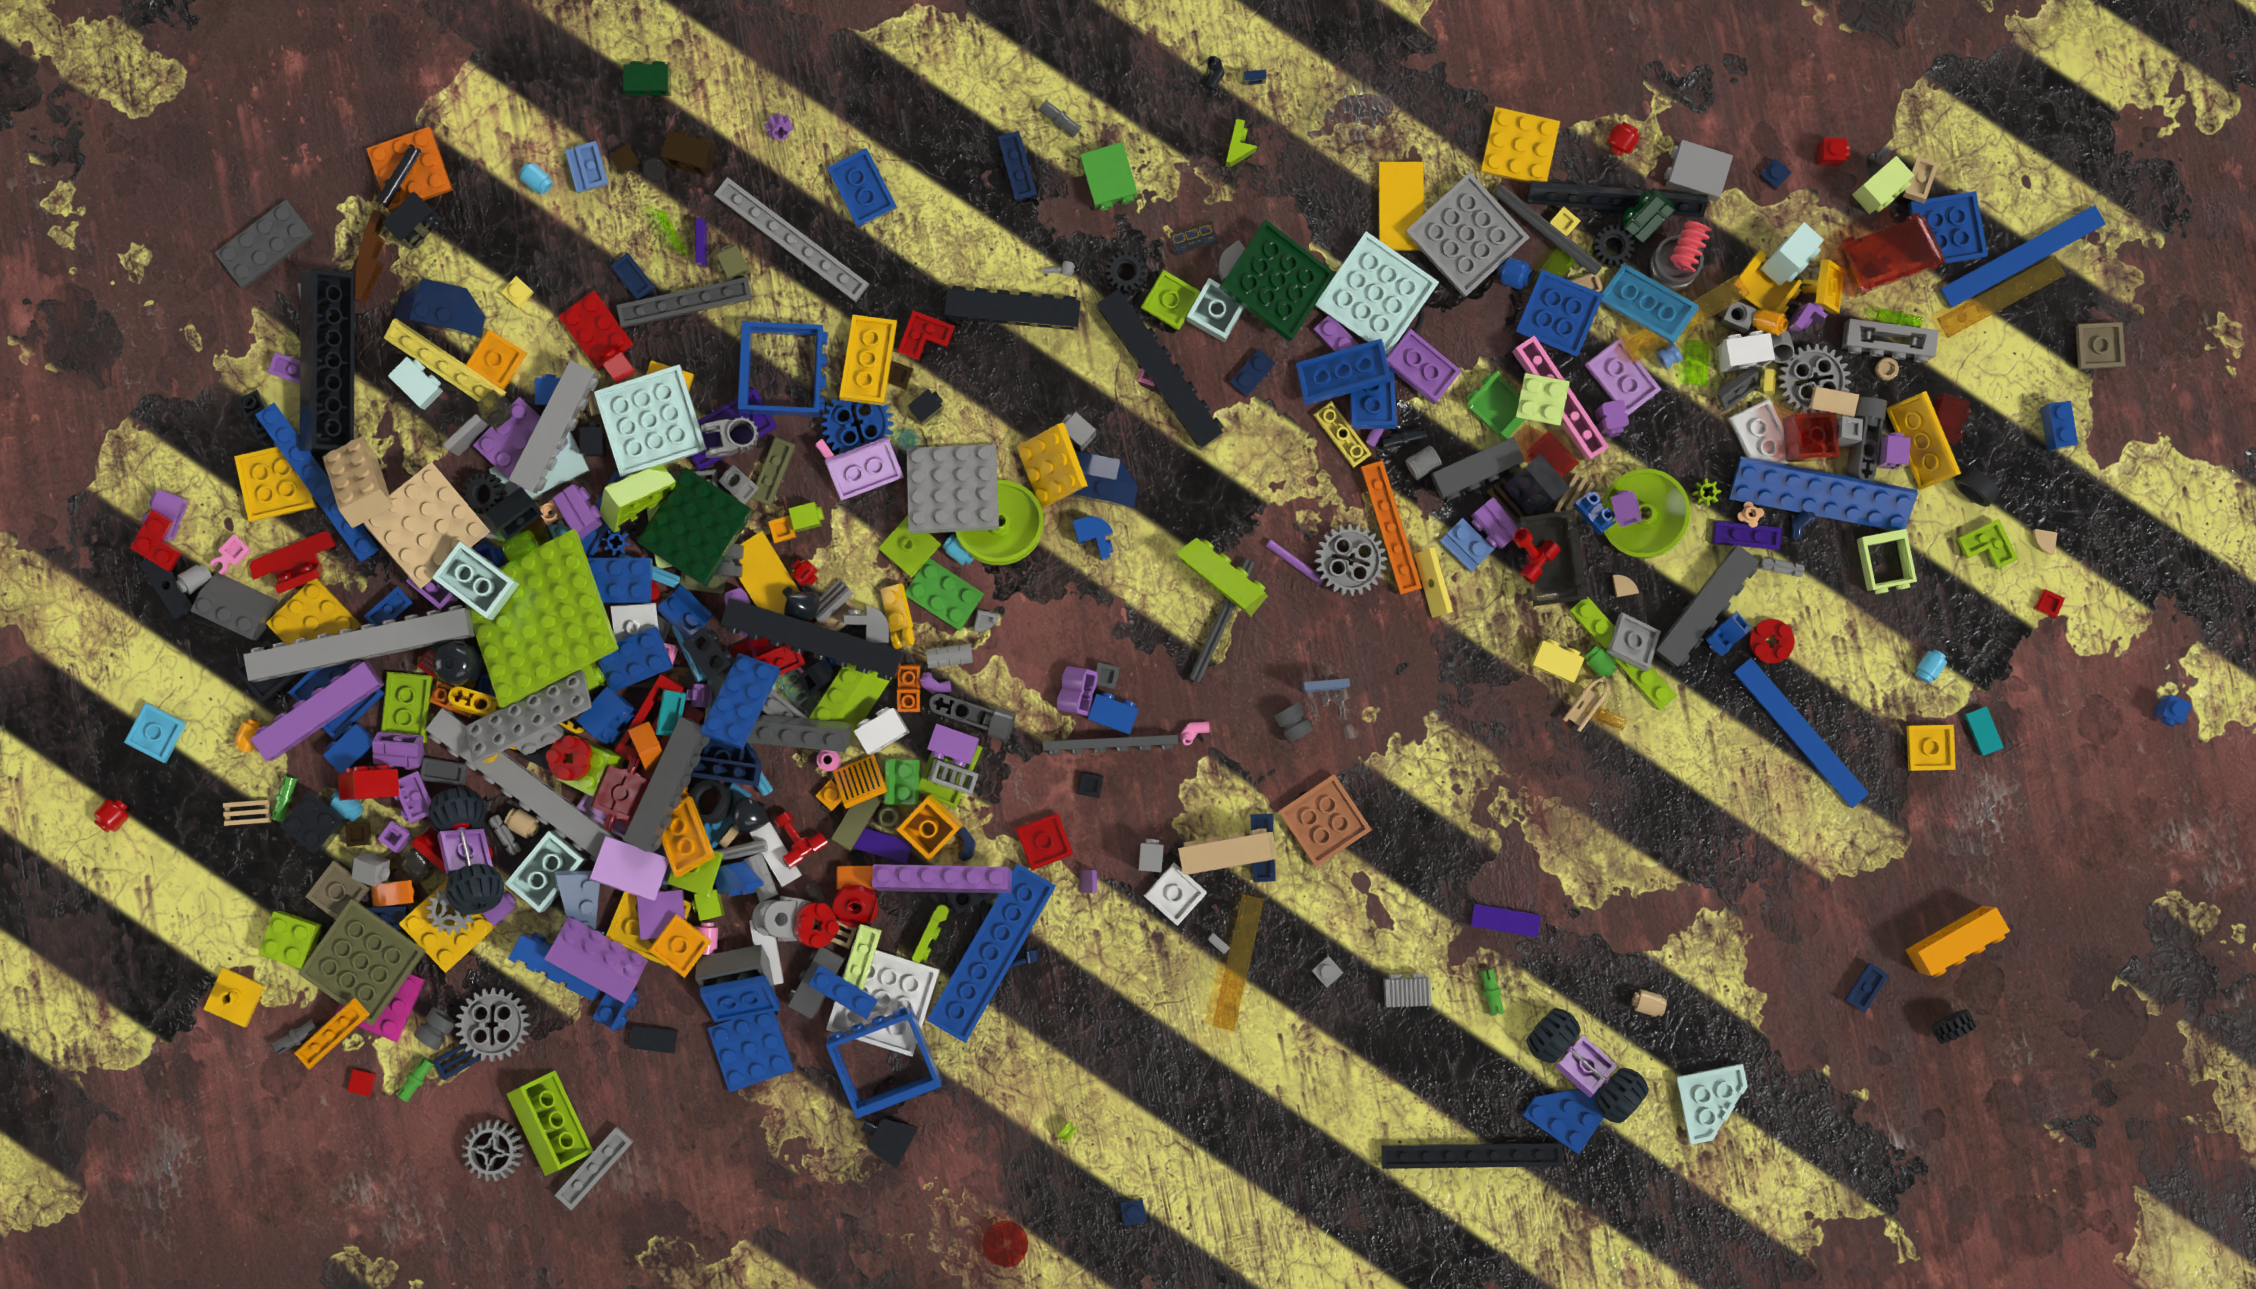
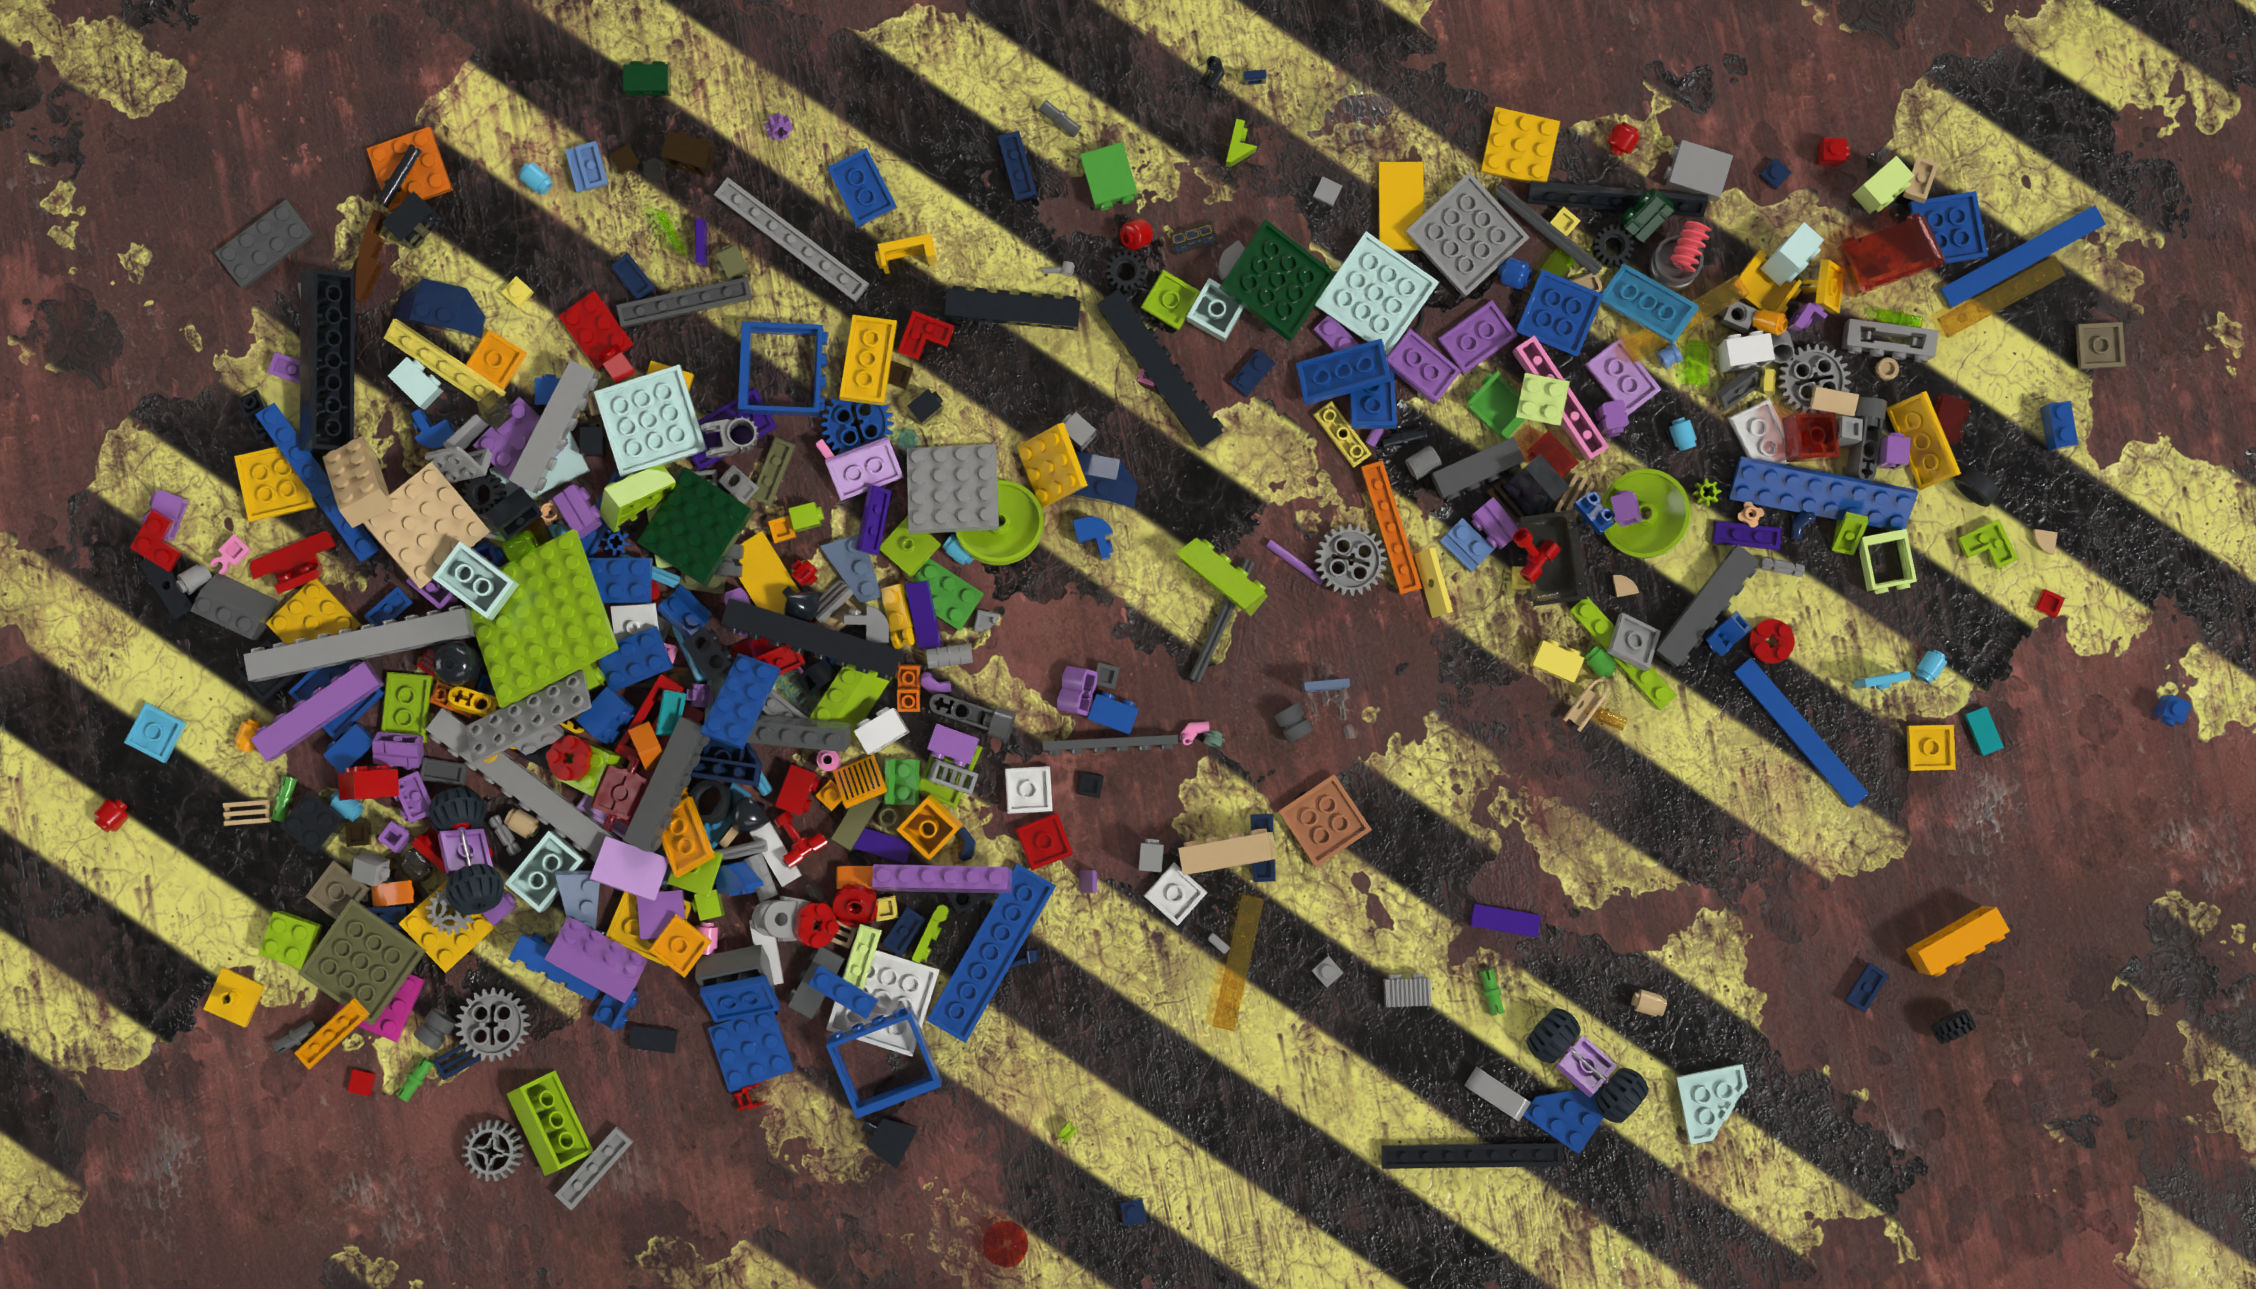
(431, 436): none -> blue brick
(459, 465): none -> light grey bracket
(750, 1105): none -> red piece
(797, 790): none -> red brick
(854, 568): none -> sand blue wing
(873, 520): none -> dark purple tile
(887, 908): none -> light yellow tile
(904, 931): none -> dark blue plate
(905, 248): none -> yellow panel
(923, 614): none -> dark purple tile
(1028, 790): none -> white plate
(1136, 234): none -> red head
(1214, 739): none -> sand green plate
(1327, 191): none -> light grey tile
(1477, 337): none -> medium lavender tile
(1497, 1094): none -> light grey beam
(1517, 581): none -> light yellow plate
(1683, 434): none -> medium azure brick
(1849, 533): none -> lime slope
(1882, 681): none -> medium azure plate

